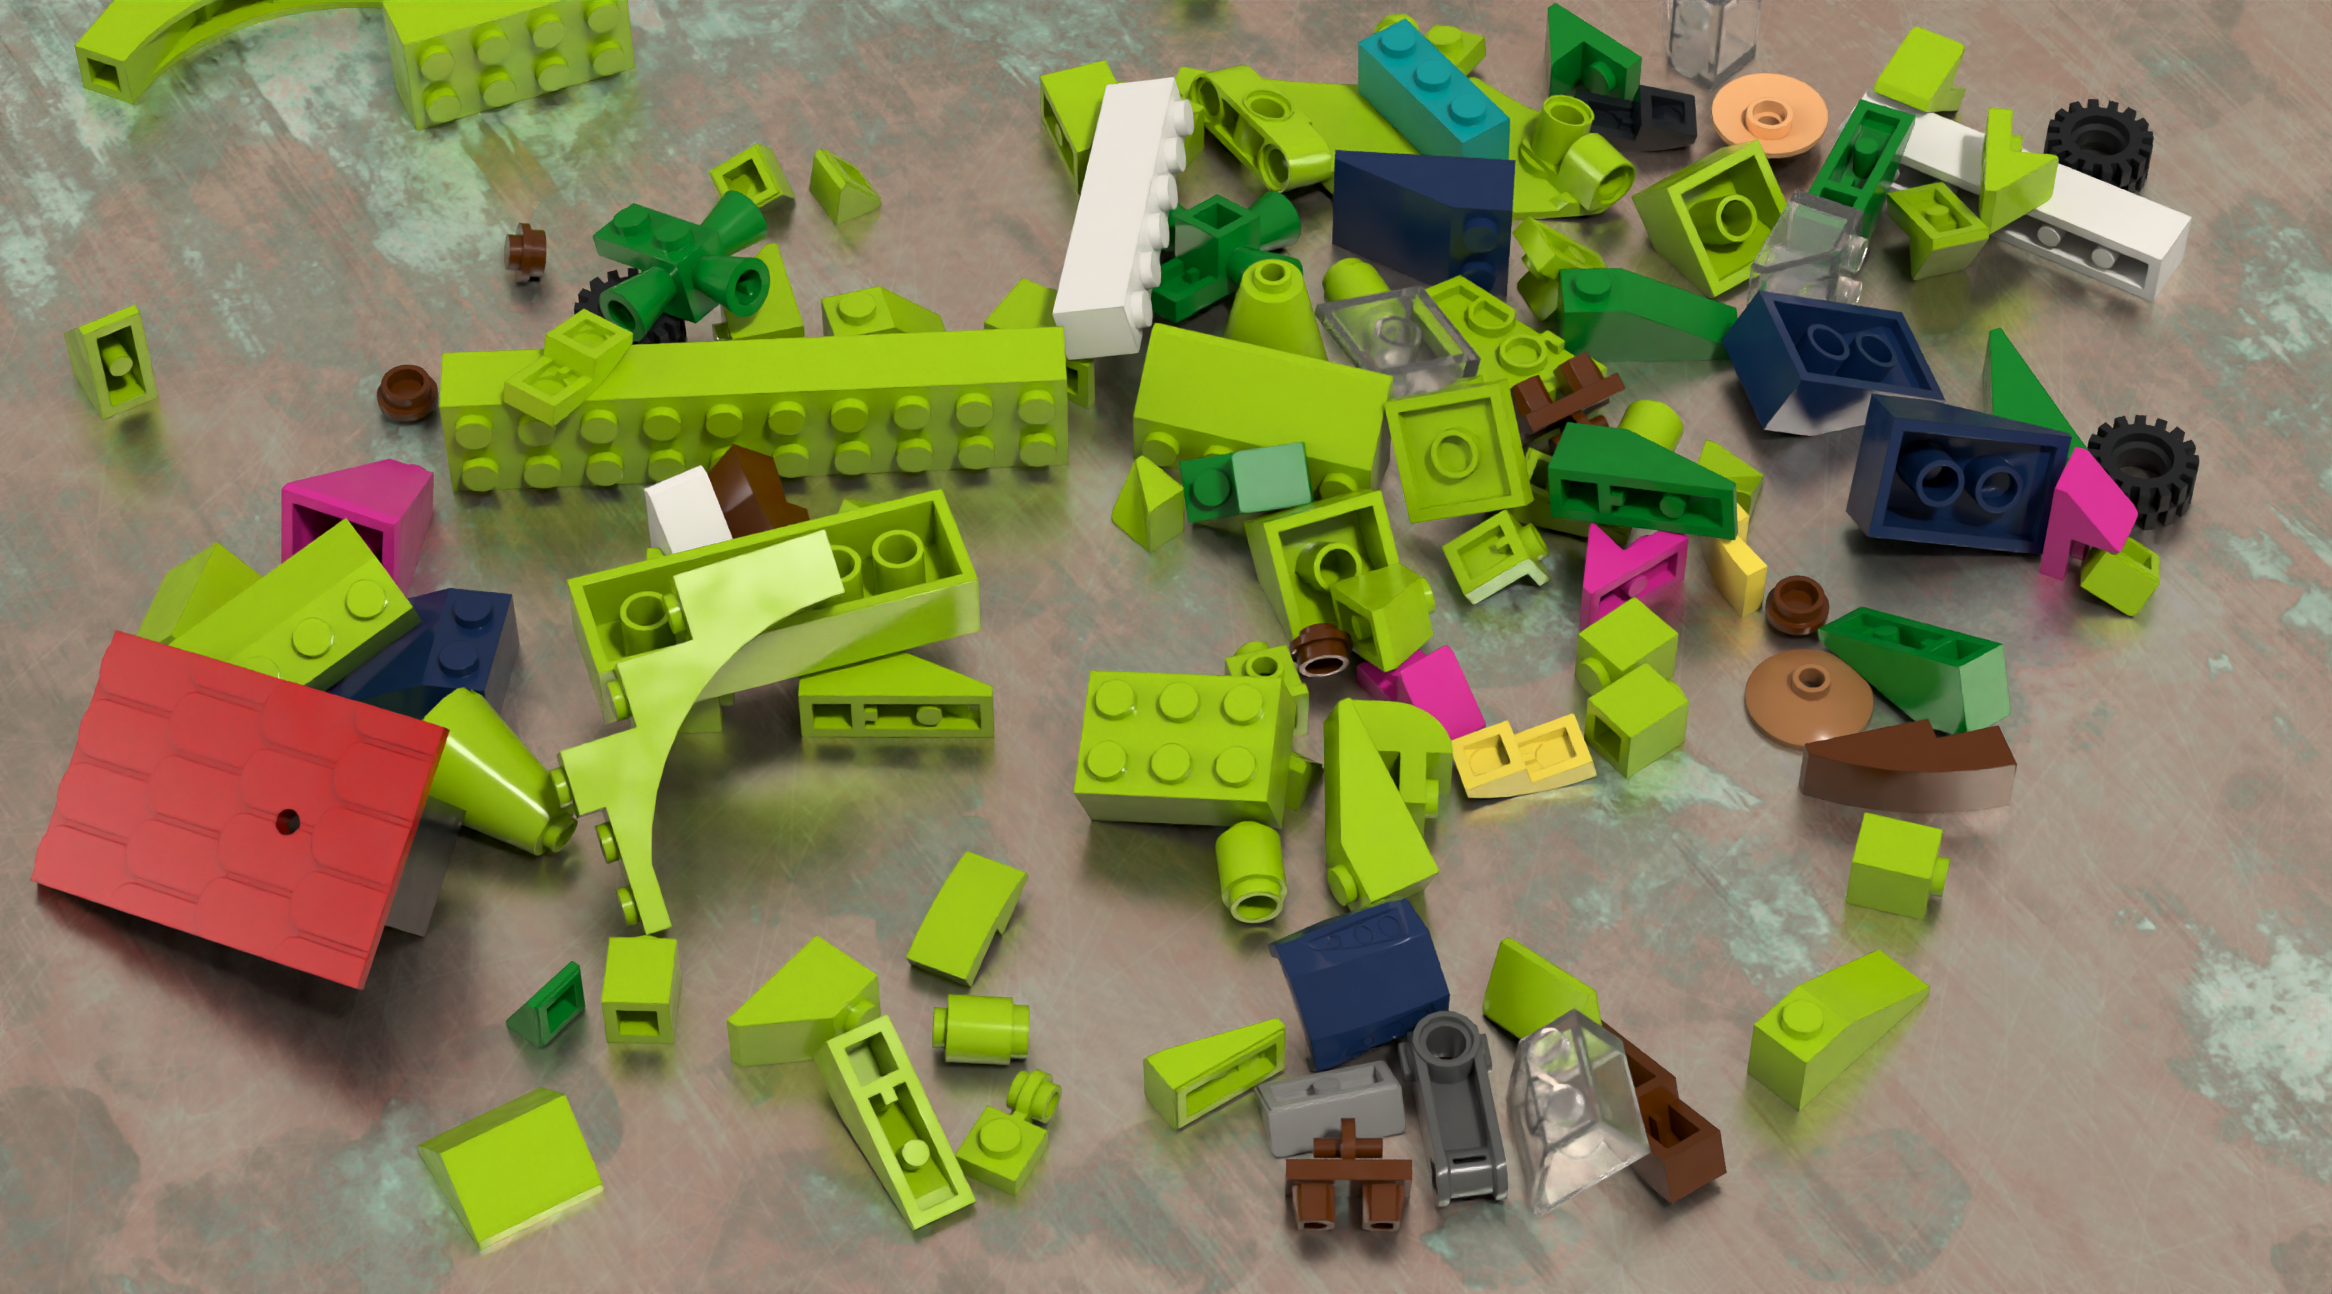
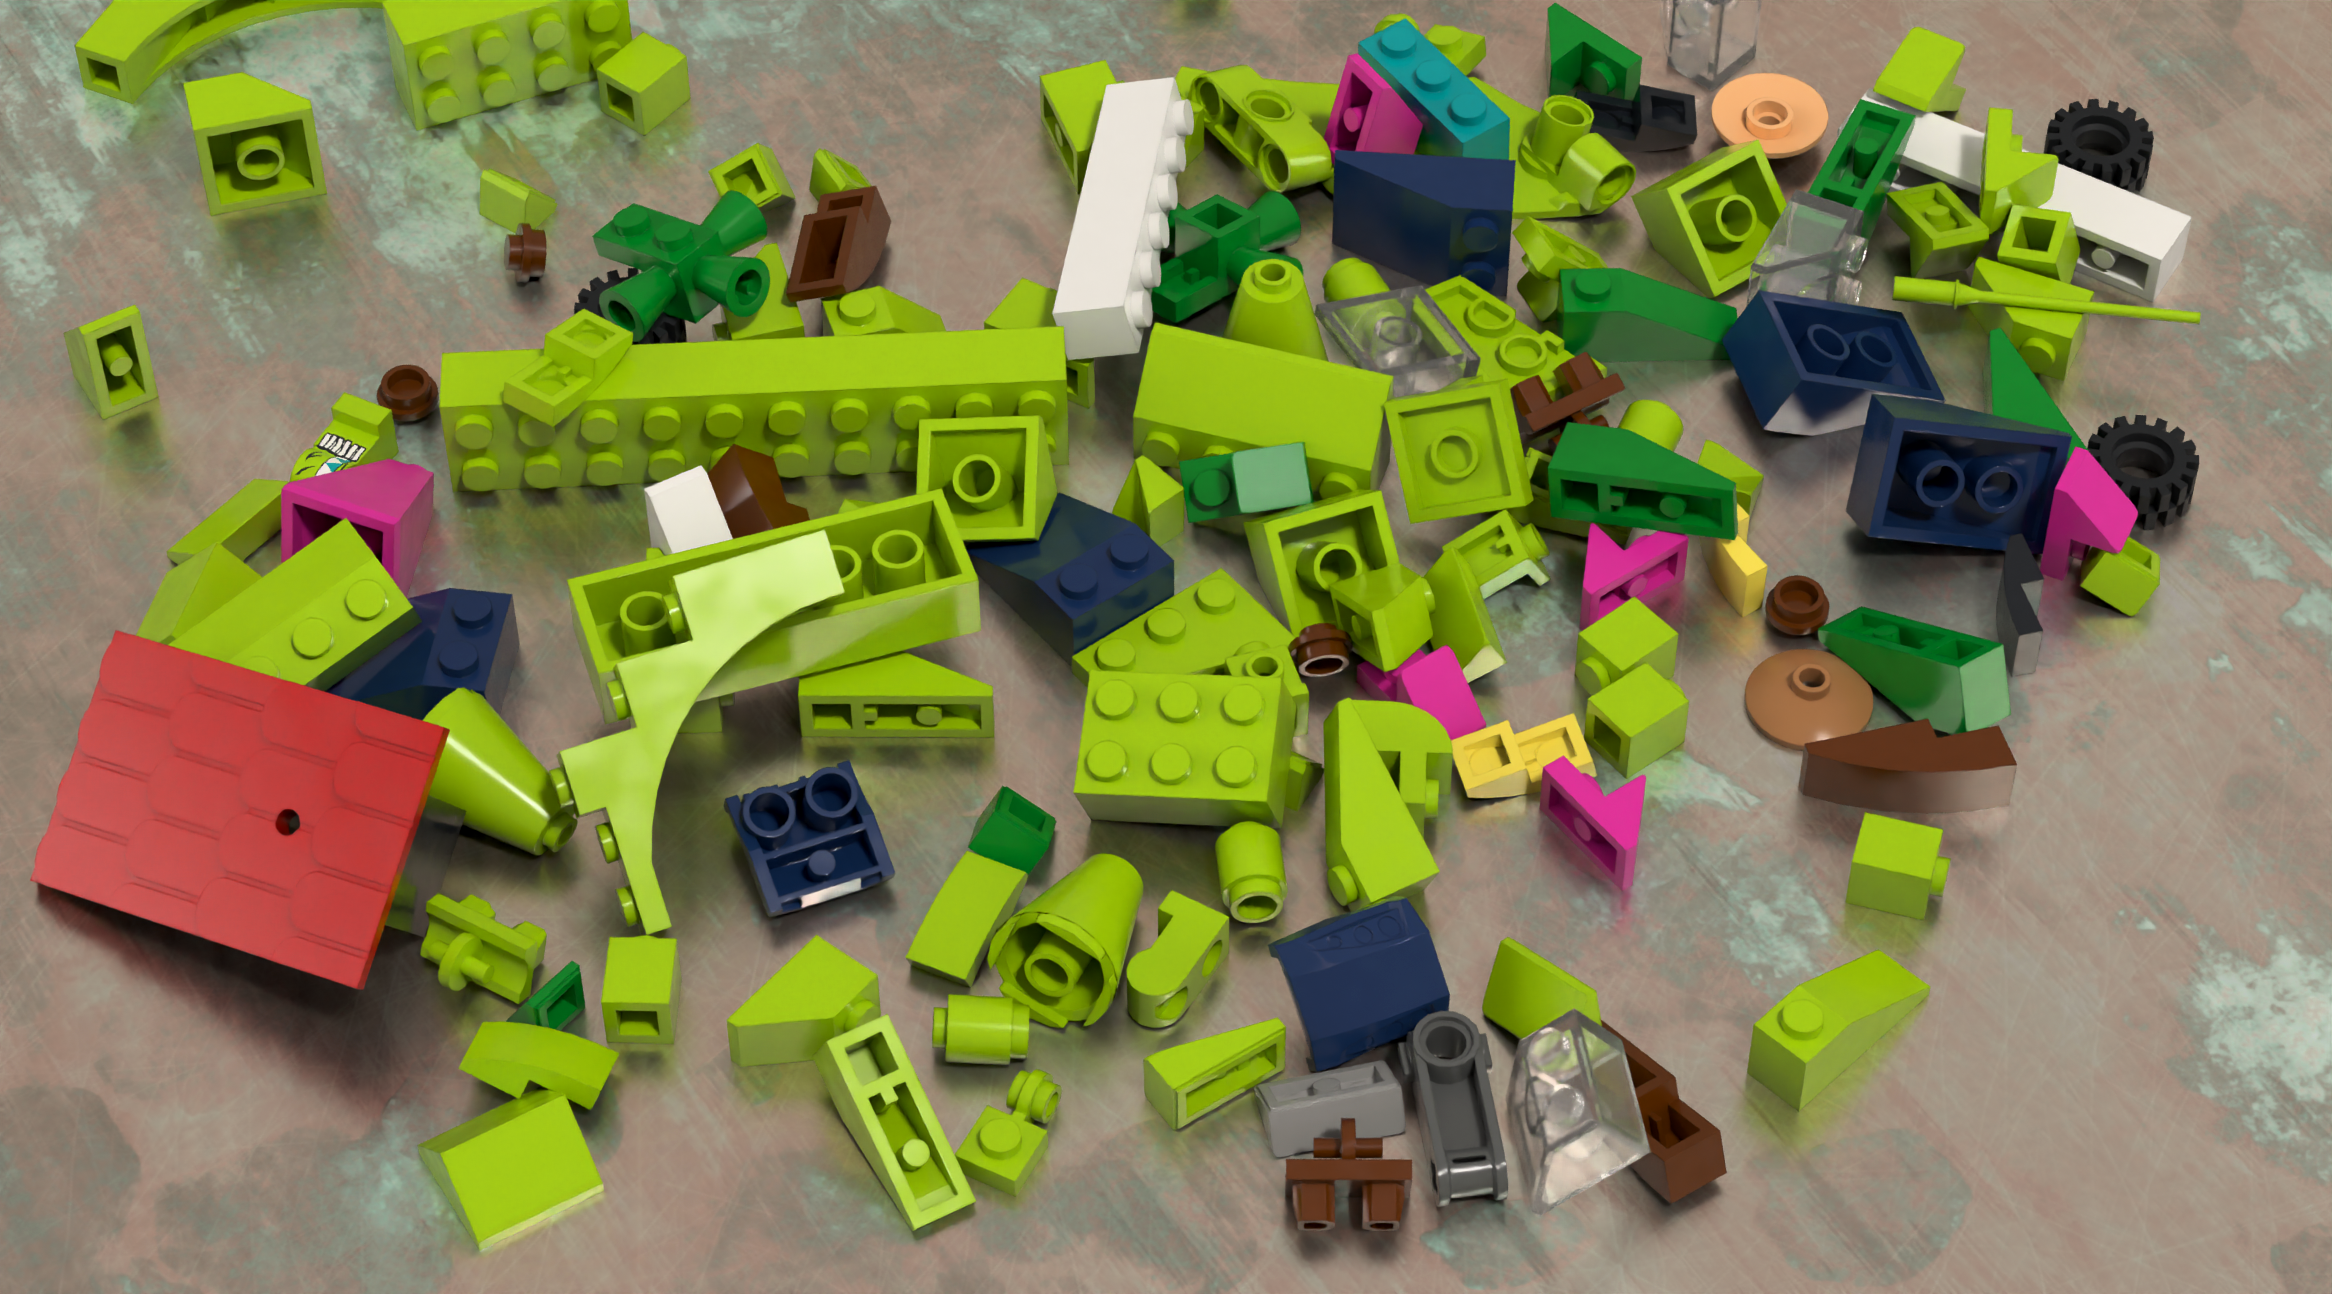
(238, 524): none -> lime slope
(253, 143): none -> lime slope
(355, 437): none -> lime leg
(479, 949): none -> lime hips
(512, 201): none -> lime slope
(519, 1052): none -> lime slope
(643, 83): none -> lime brick
(810, 840): none -> dark blue slope
(839, 244): none -> reddish brown slope
(991, 474): none -> lime slope
(1012, 831): none -> green slope
(1070, 943): none -> lime cone
(1079, 577): none -> dark blue slope
(1179, 963): none -> lime leg
(1186, 633): none -> lime wing
(1370, 114): none -> dark pink slope
(1462, 616): none -> lime slope
(1597, 824): none -> dark pink slope
(1958, 294): none -> lime piece
(2018, 607): none -> black slope
(2040, 242): none -> lime brick
(2041, 336): none -> lime slope

